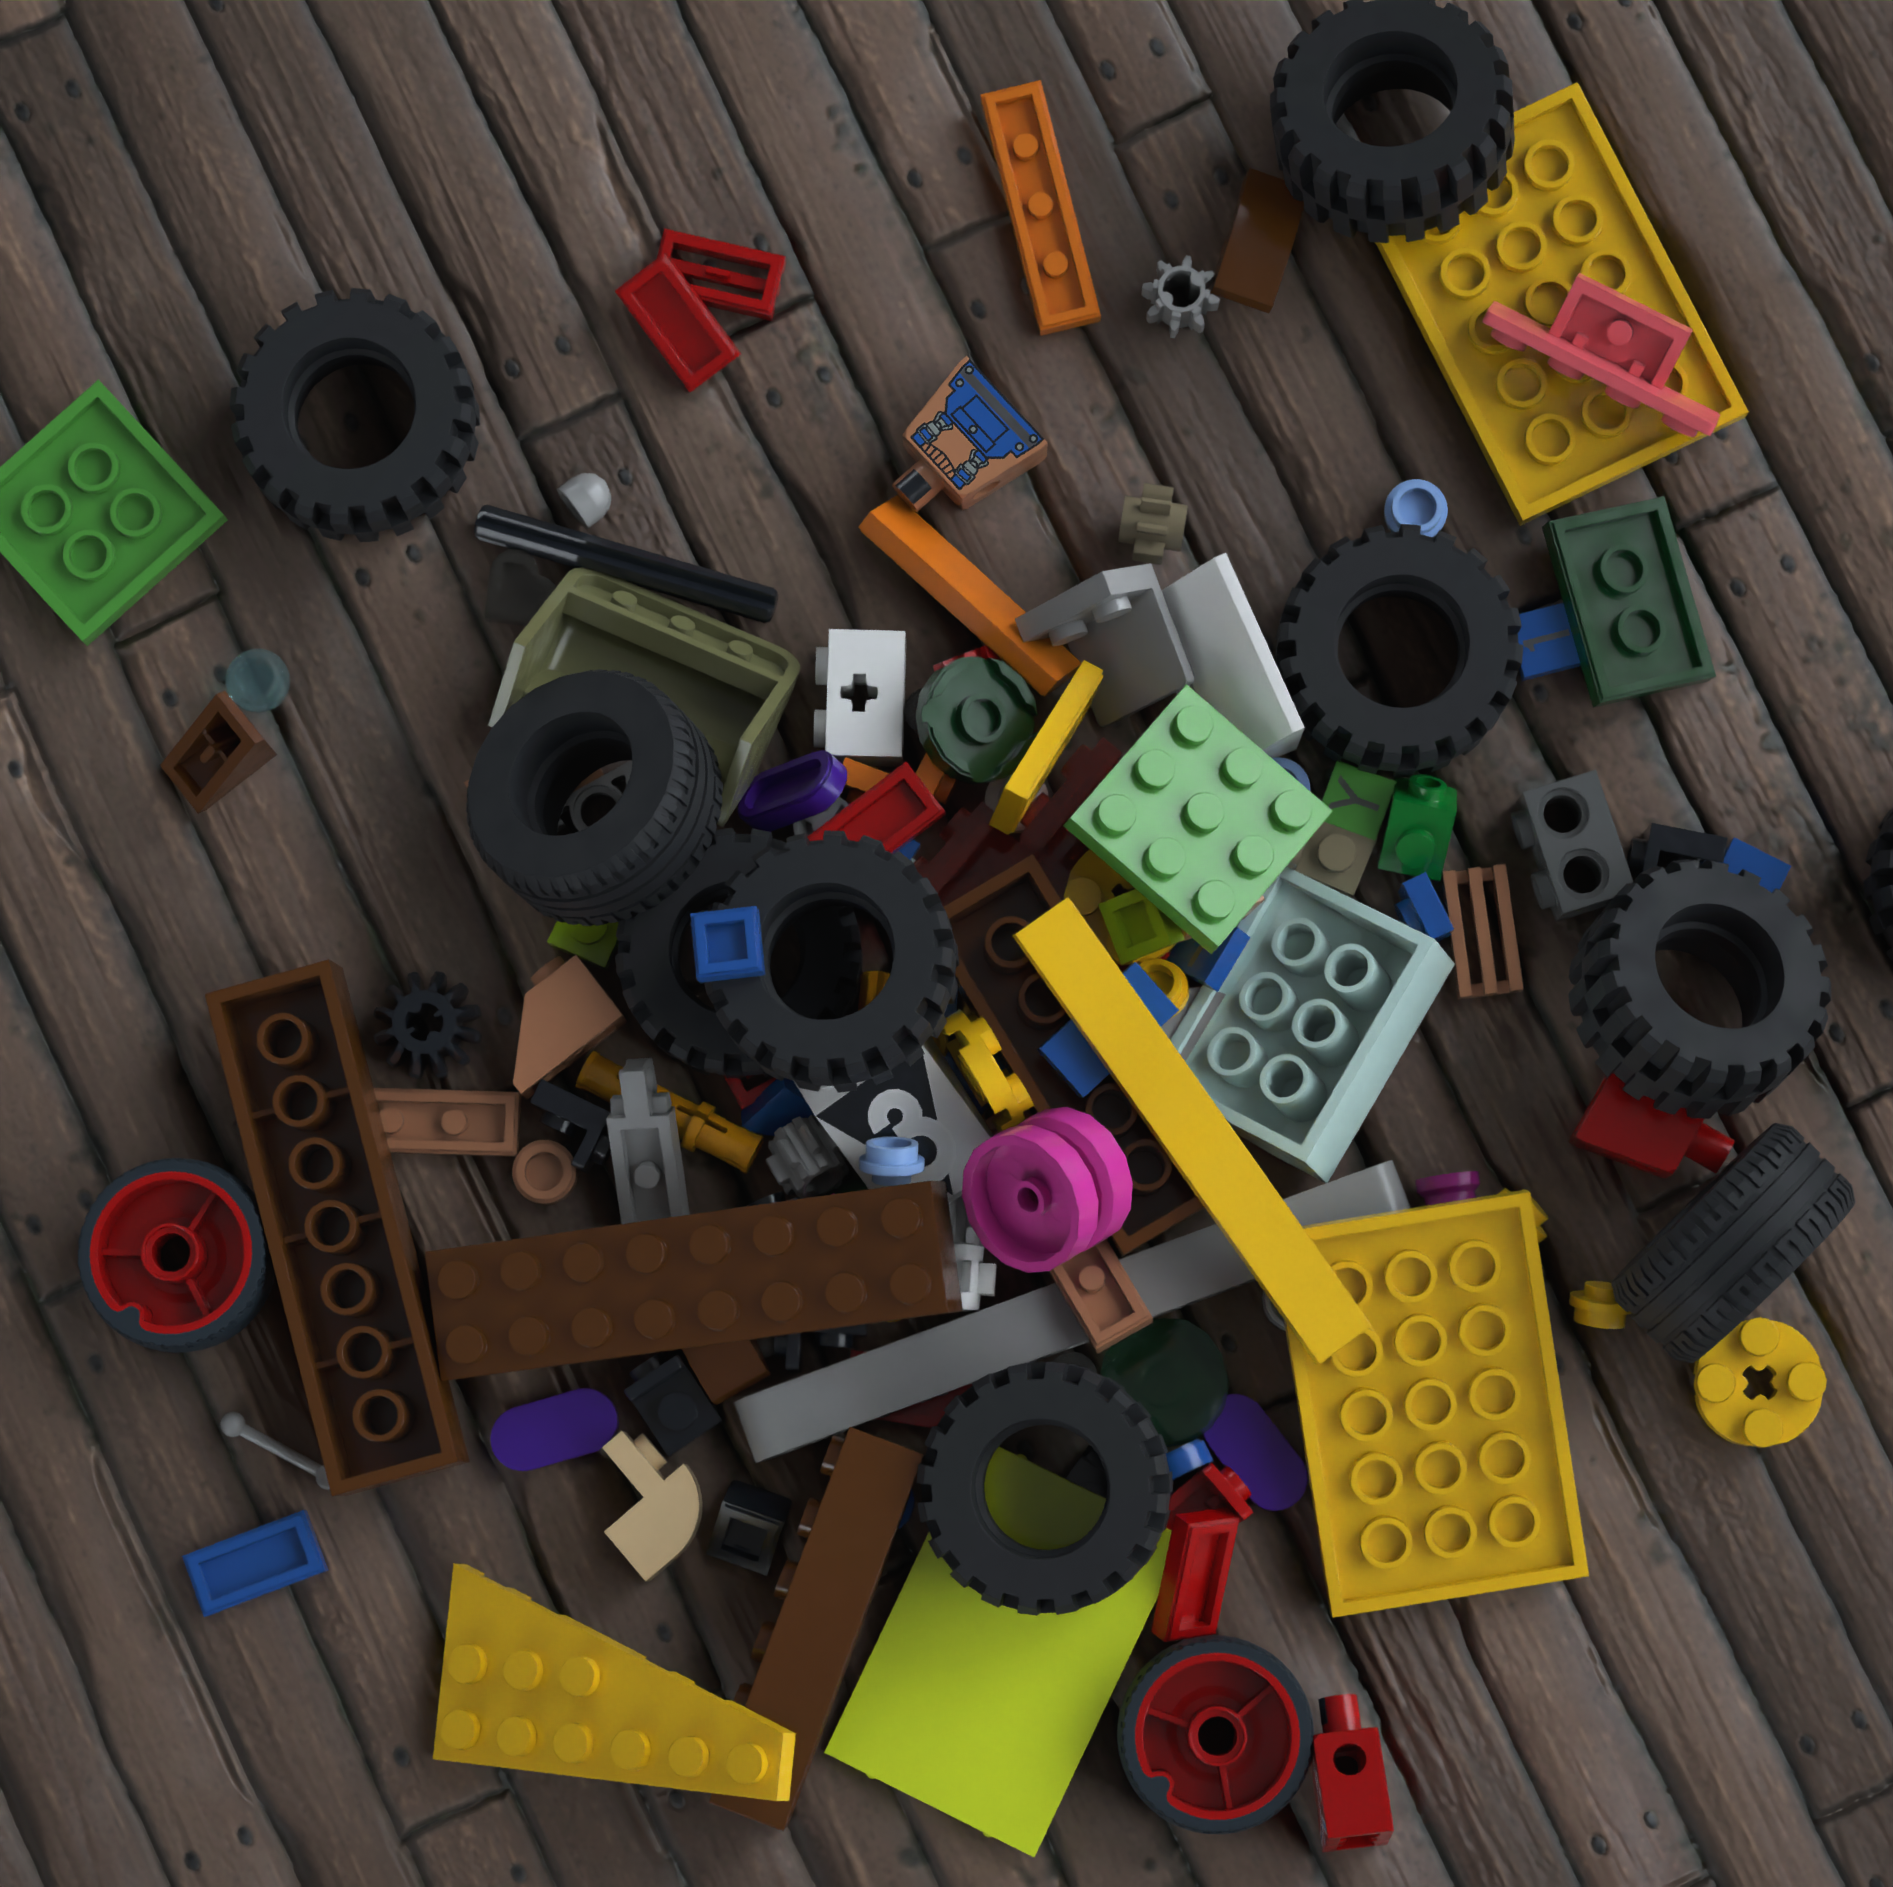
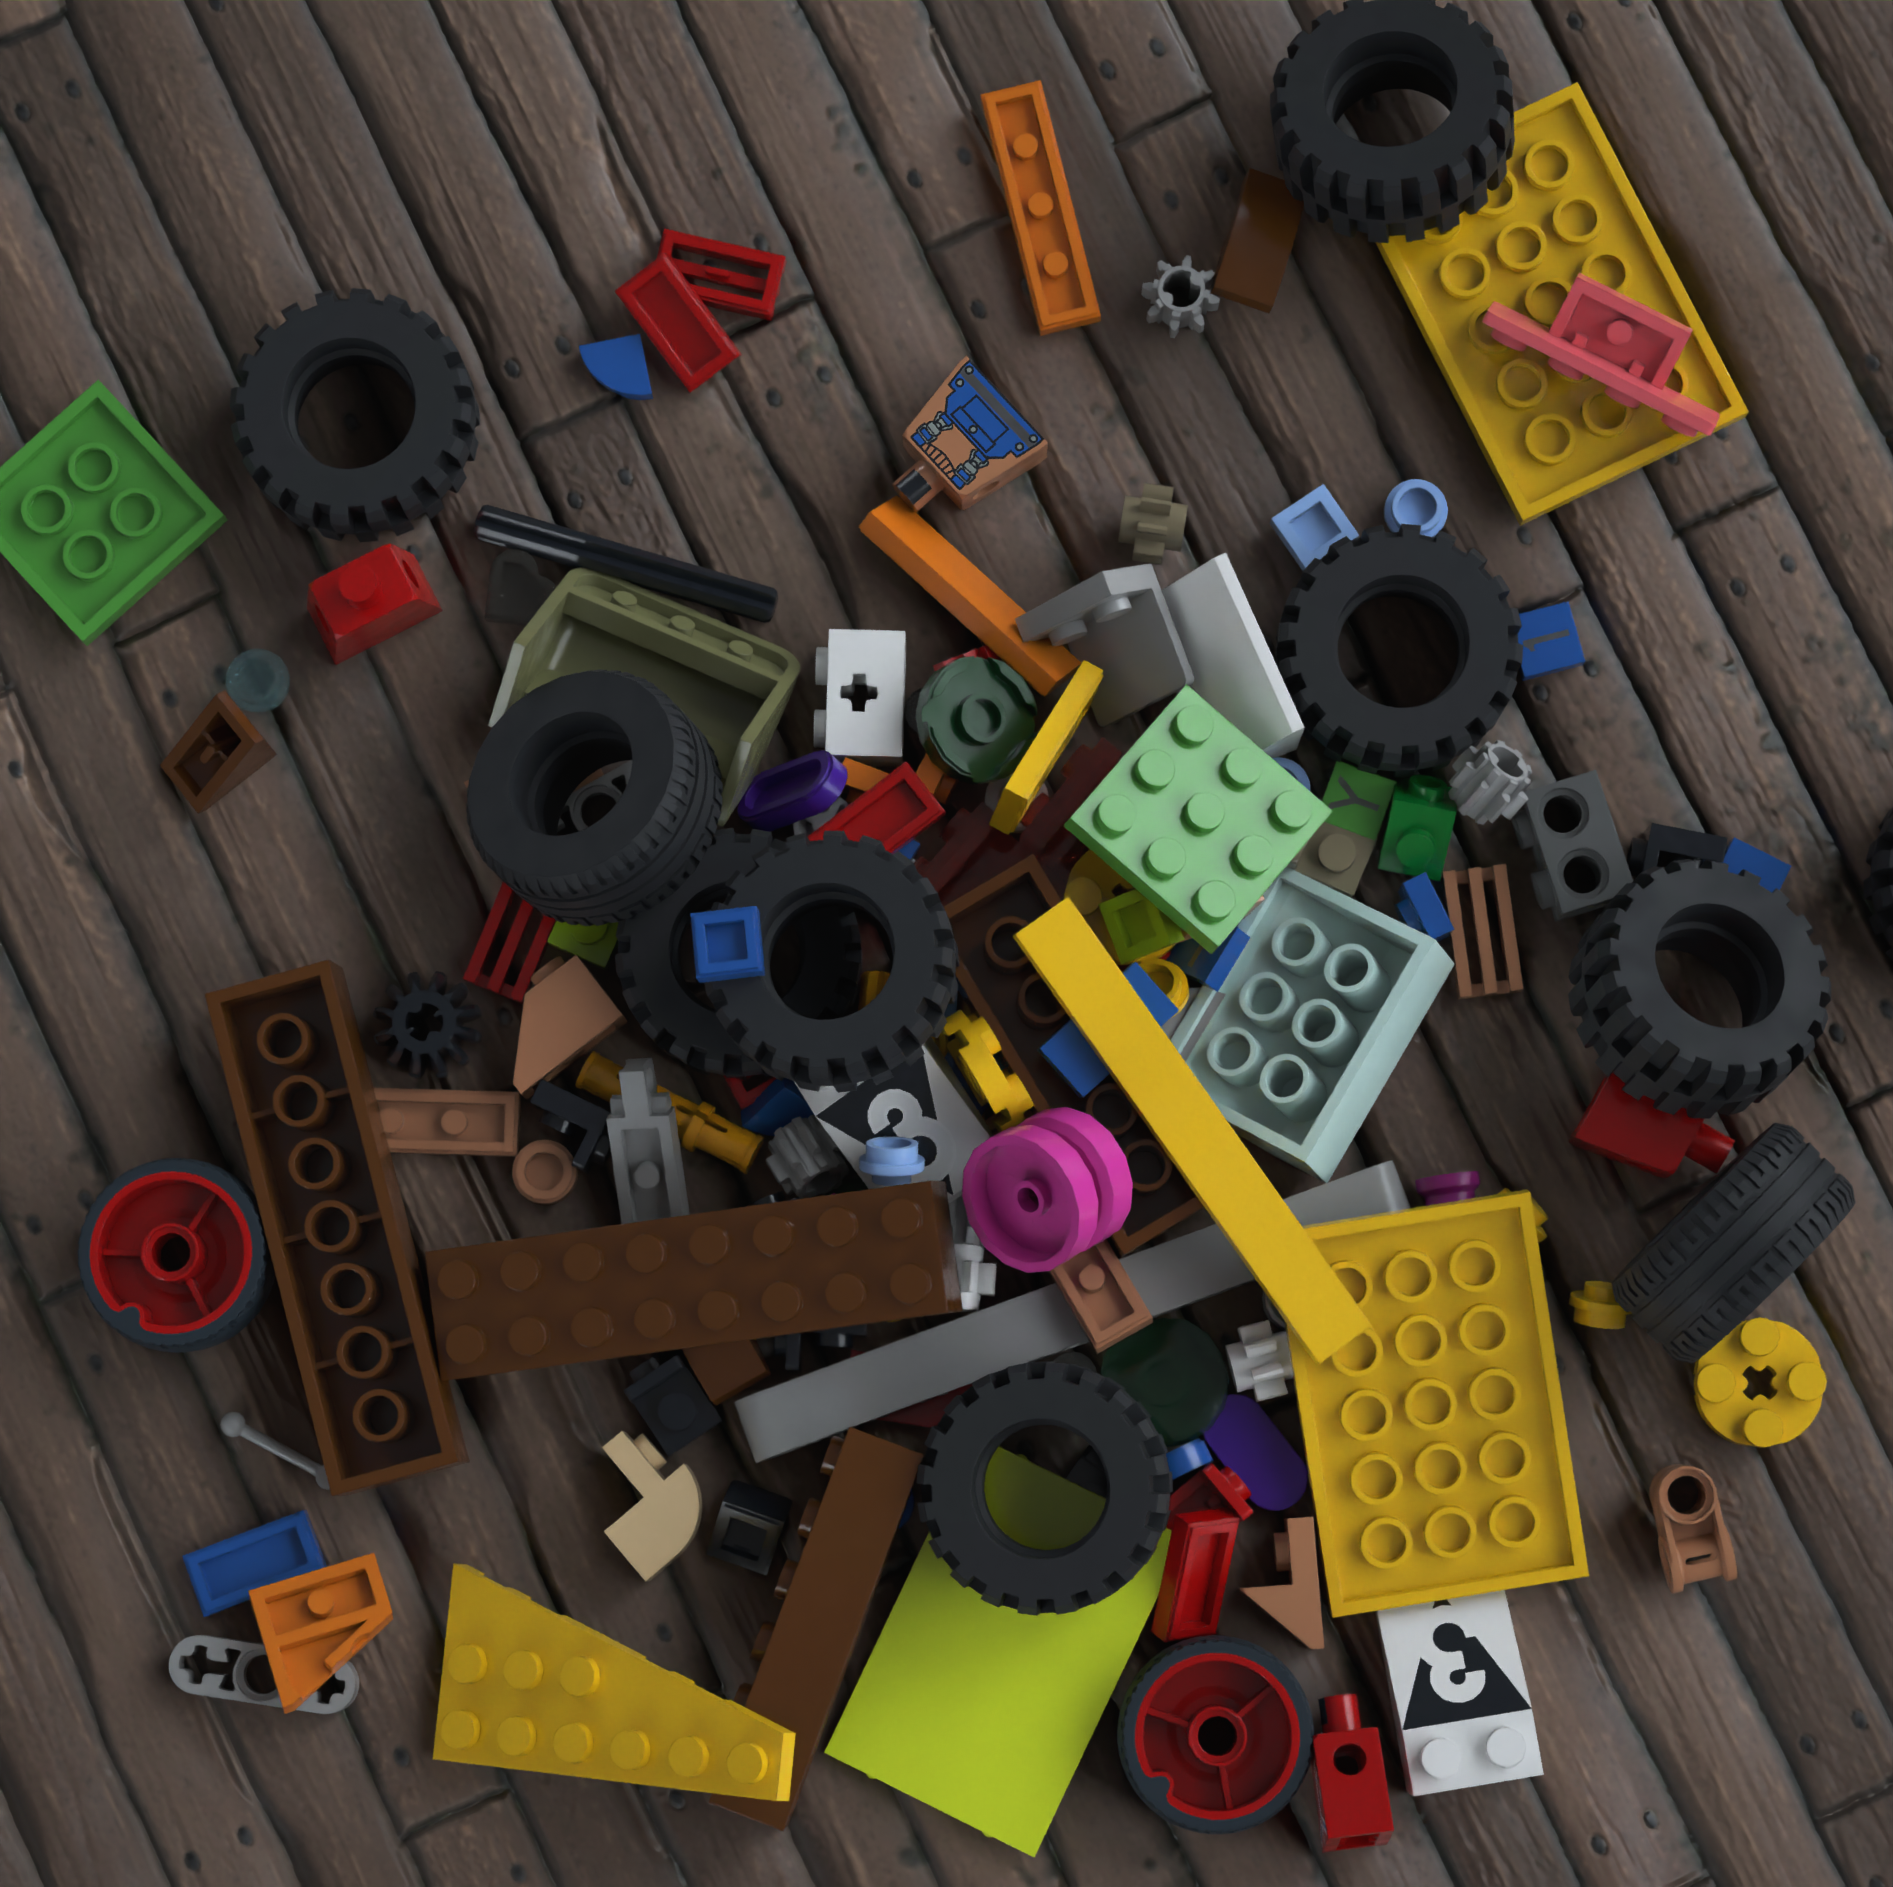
(213, 1683): none -> light grey beam
(319, 1623): none -> orange wing
(370, 601): none -> red torso
(488, 938): none -> red tile
(554, 1429): dark purple tile -> none
(586, 498): light grey hinge -> none
(619, 366): none -> blue tile
(1260, 1361): none -> white gear
(1294, 1604): none -> nougat slope
(1312, 526): none -> light blue plate
(1458, 1693): none -> white slope
(1490, 782): none -> light grey gear
(1628, 601): dark green tile -> none
(1691, 1532): none -> nougat piece

